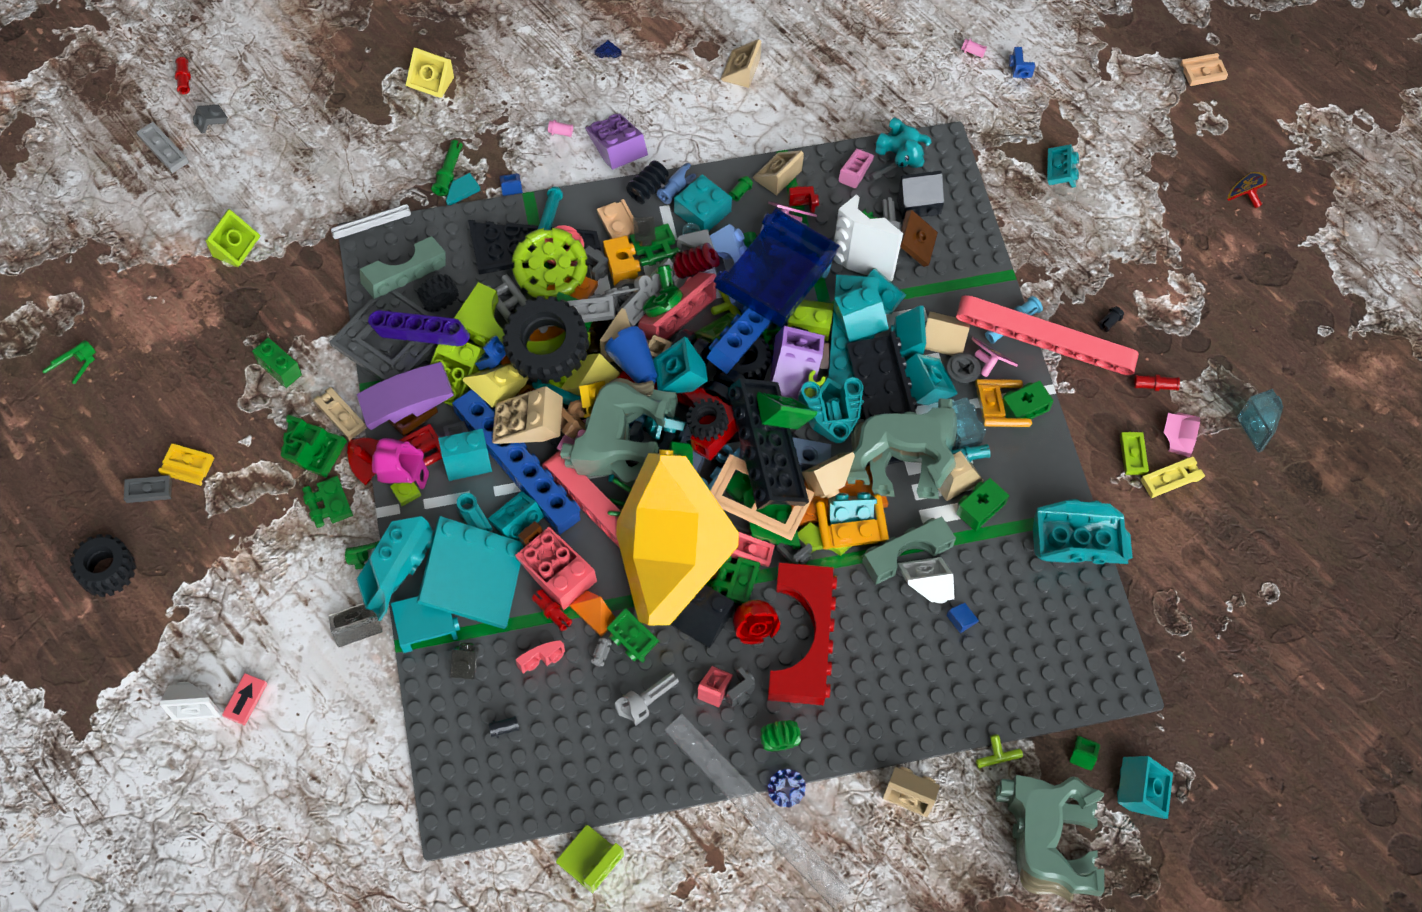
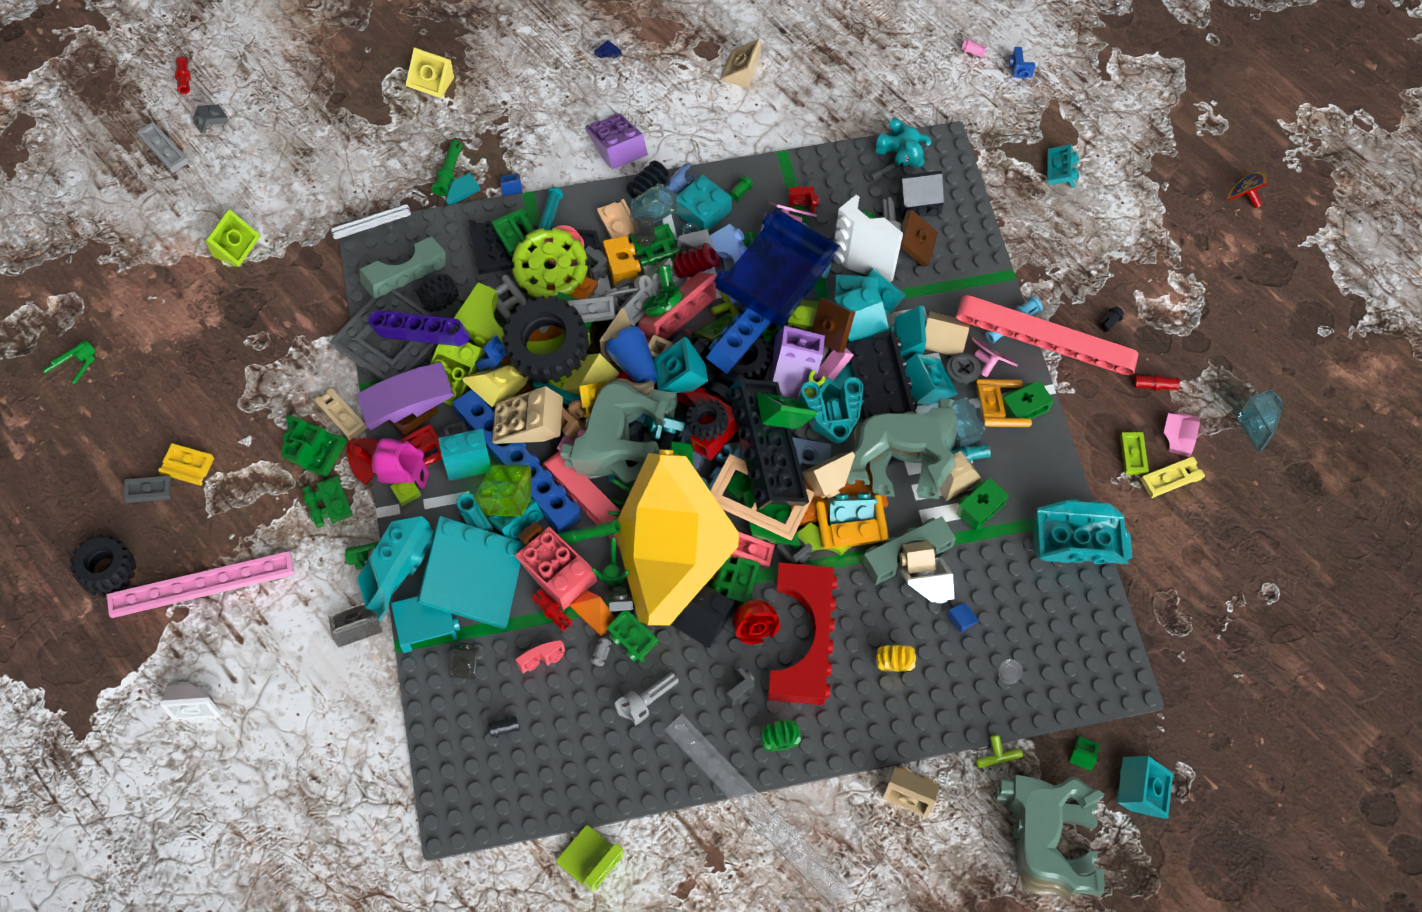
(200, 584): none -> bright pink plate
(244, 699): coral tile -> none
(277, 362): green brick -> none
(505, 490): none -> clear neon green slope
(508, 230): none -> green plate
(560, 128): bright pink pin -> none
(600, 529): none -> green piece
(611, 573): none -> green plant
(620, 599): none -> dark grey plate
(654, 202): none -> clear light blue brick
(714, 686): coral slope -> none
(778, 781): clear blue gear -> none
(780, 171): tan slope -> none
(834, 323): none -> reddish brown plate
(834, 364): none -> bright pink tile
(855, 169): bright pink slope -> none
(896, 658): none -> yellow gear
(917, 557): none -> tan brick
(1010, 671): none -> clear tile
(1204, 69): light nougat plate -> none

